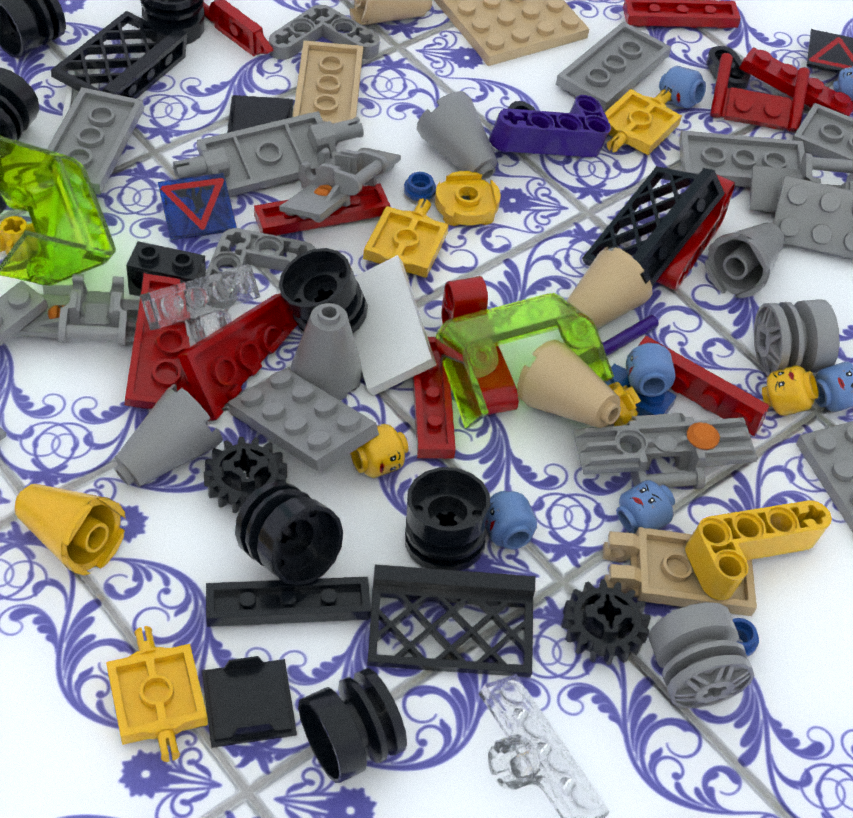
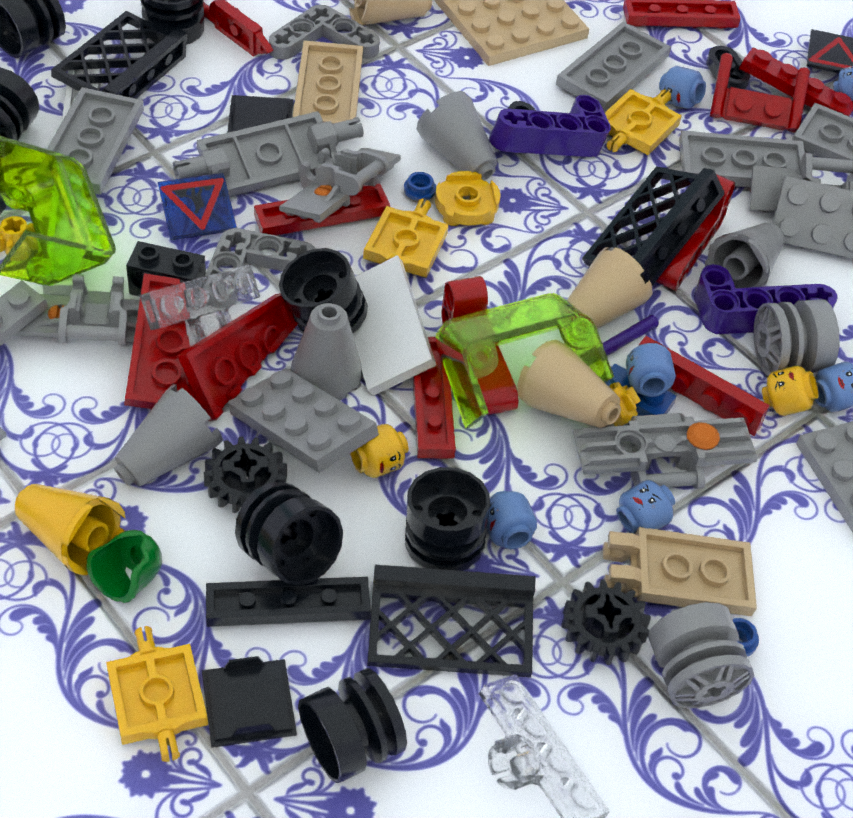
(128, 549): none -> green hair
(726, 541): yellow beam -> none
(734, 309): none -> dark purple beam

